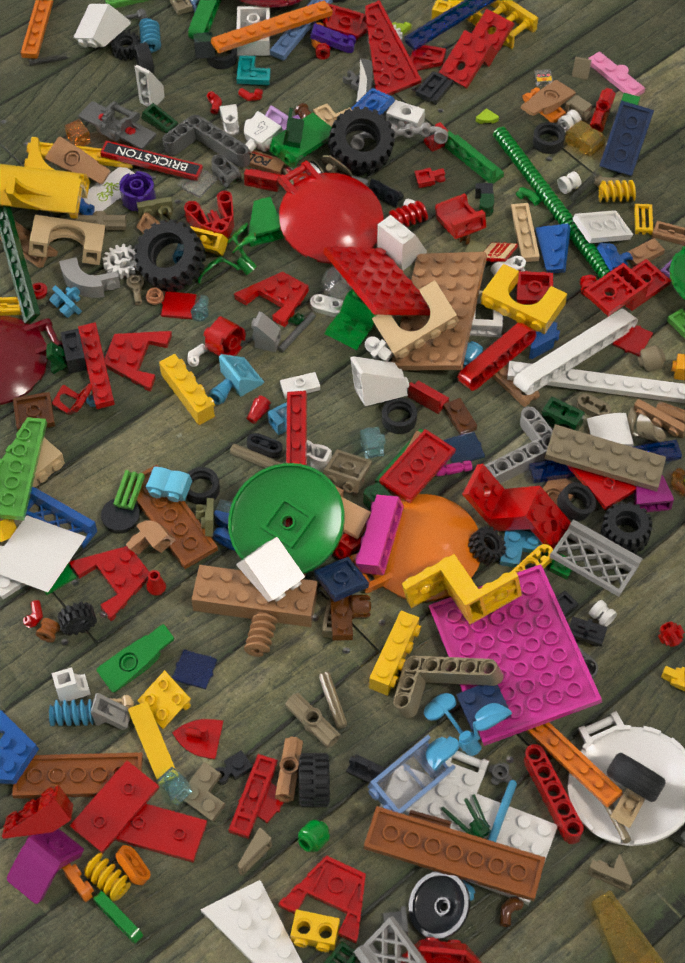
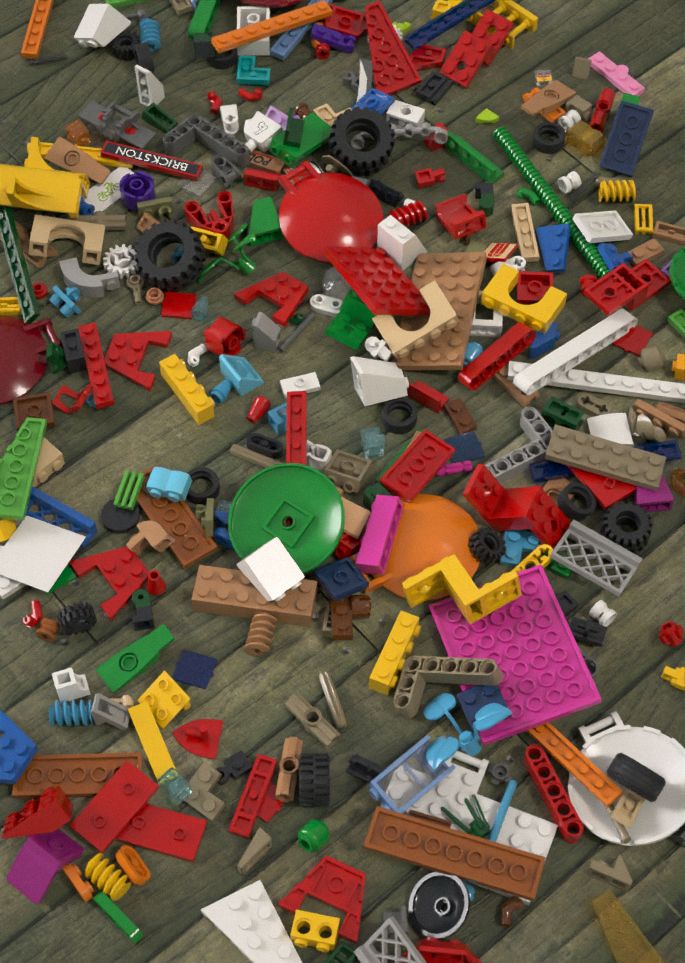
(142, 604): none -> leg

